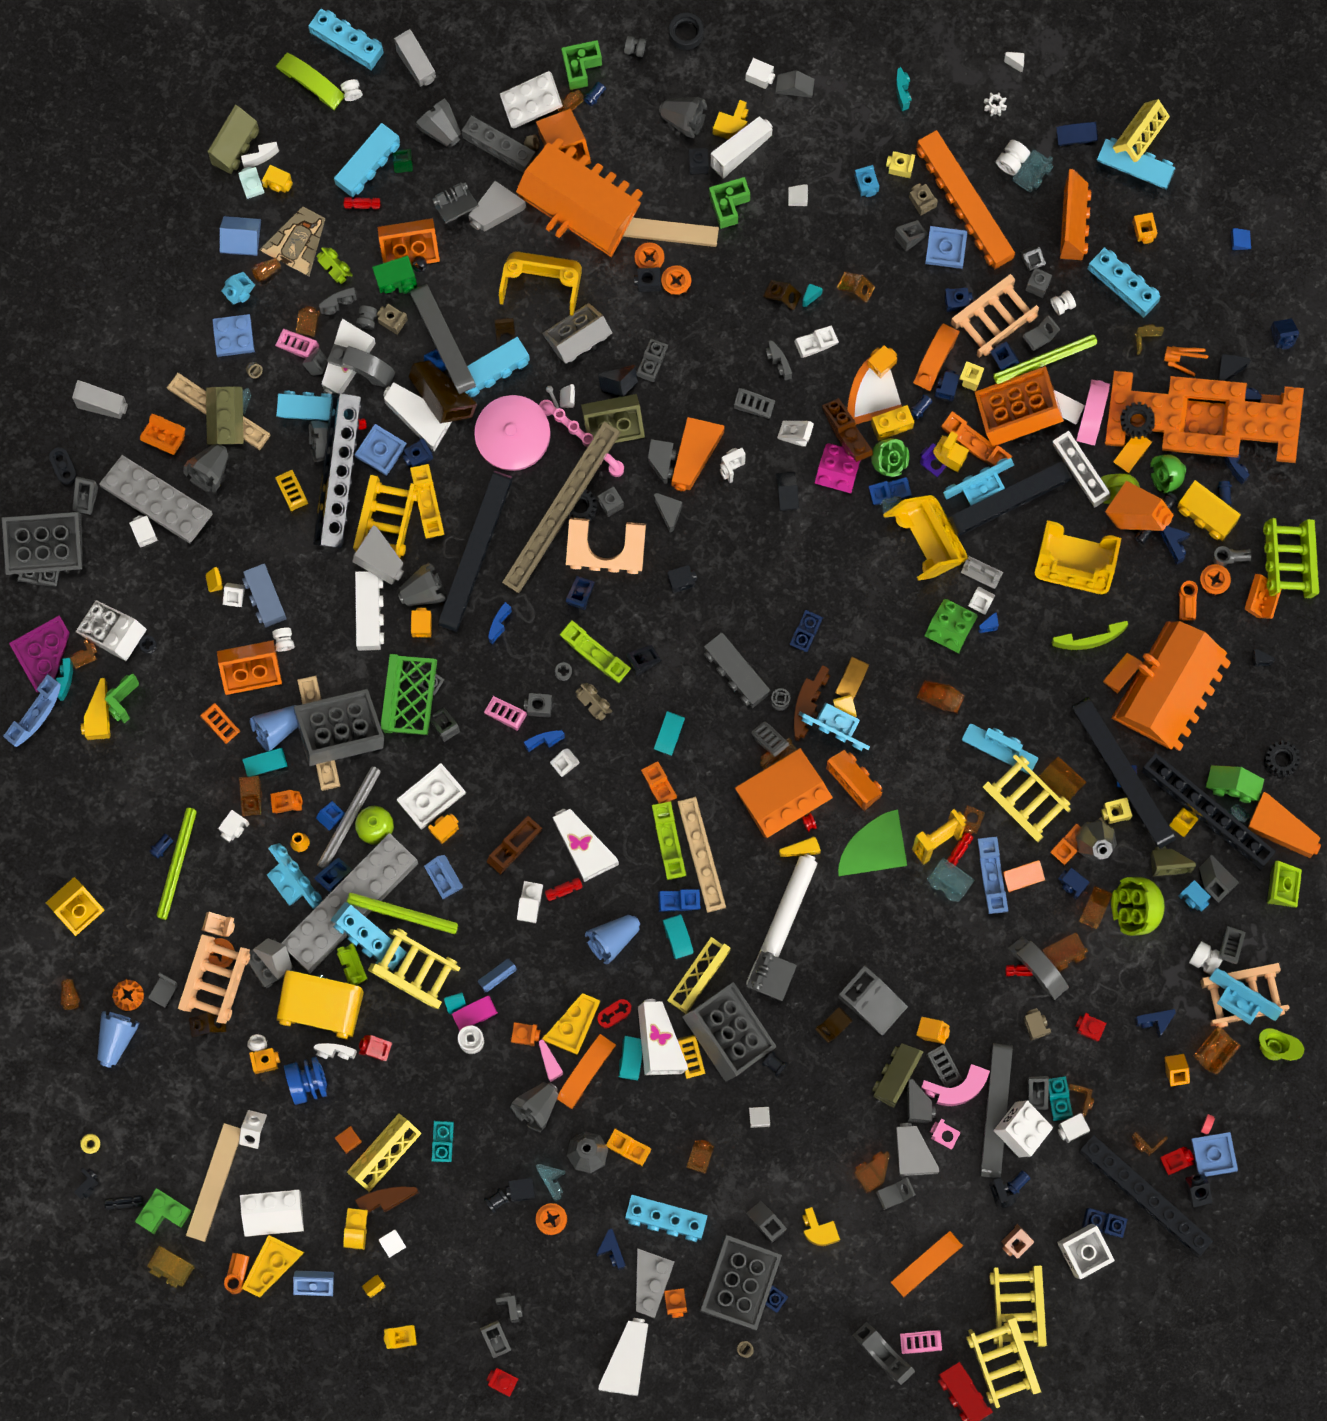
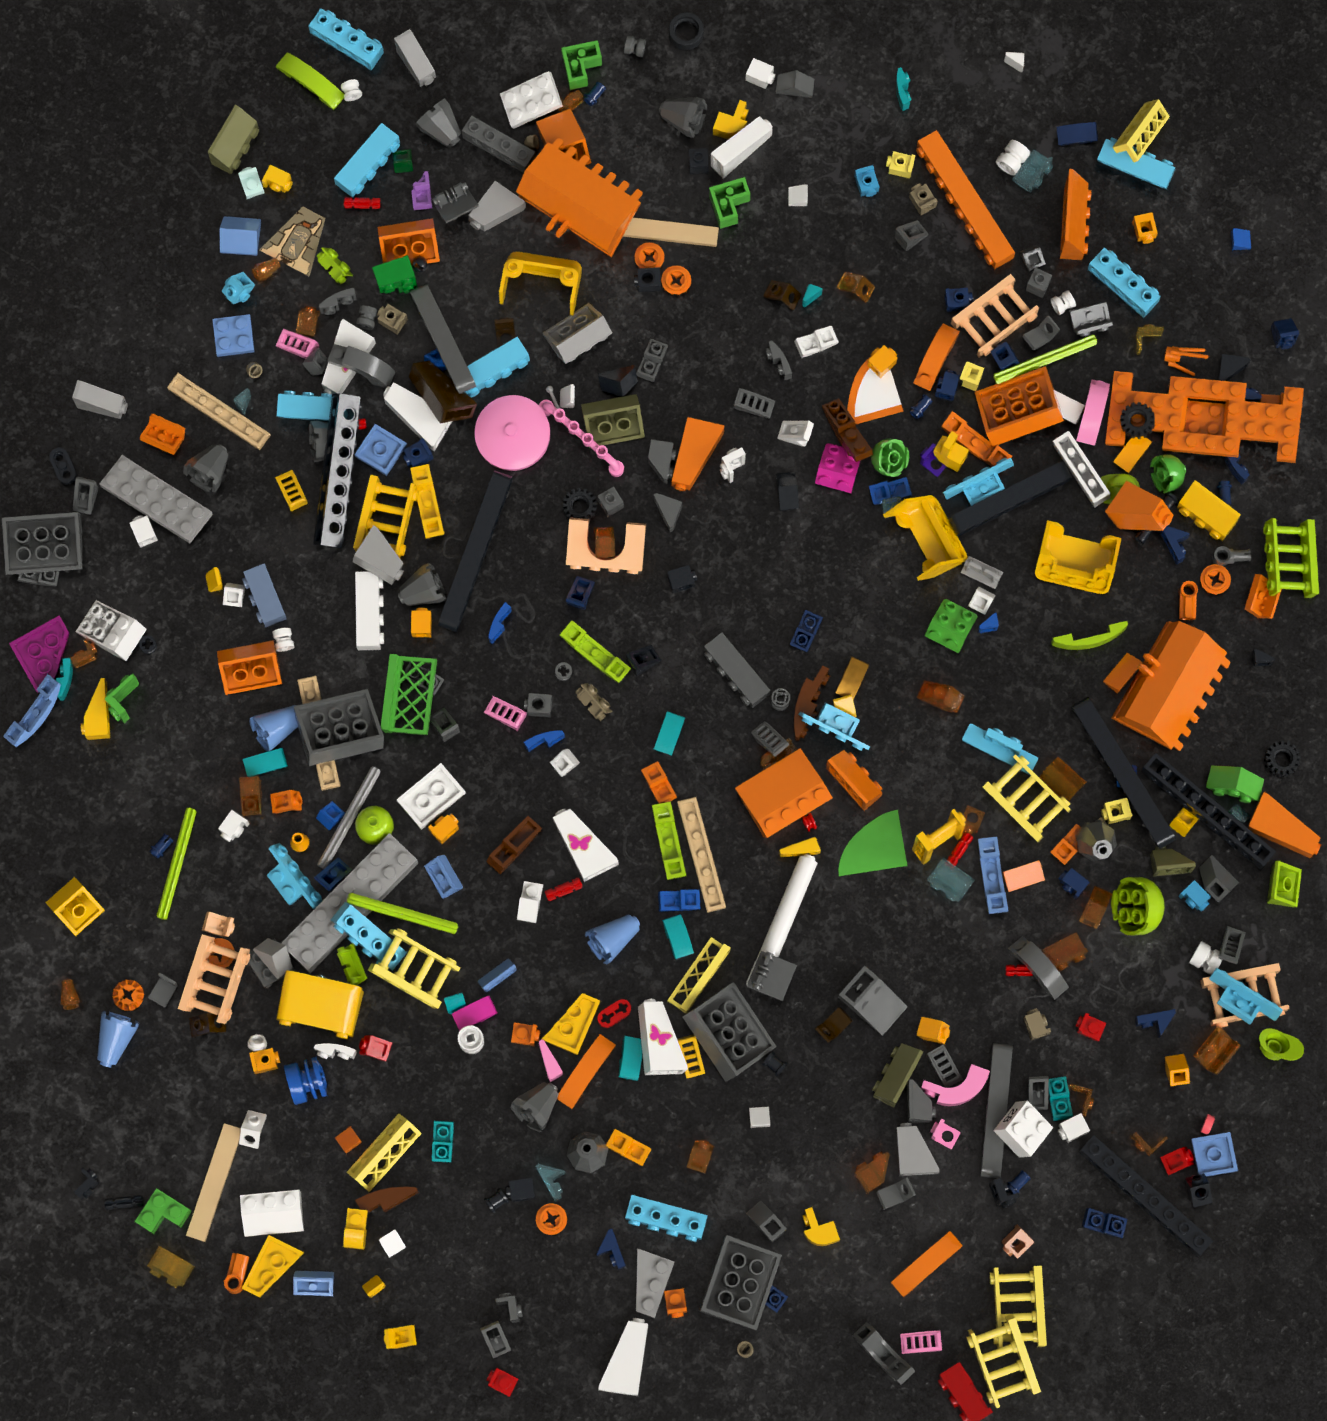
(90, 1137): light yellow plate -> none
(209, 722): orange slope -> none
(224, 415): olive slope -> none
(265, 152): white slope -> none
(421, 193): none -> medium lavender slope
(561, 507): dark tan plate -> none
(604, 542): none -> clear orange slope
(892, 422): yellow brick -> none
(946, 247): medium blue plate -> none
(996, 99): white gear -> none
(1085, 1251): white brick -> none
(1090, 318): none -> bracket

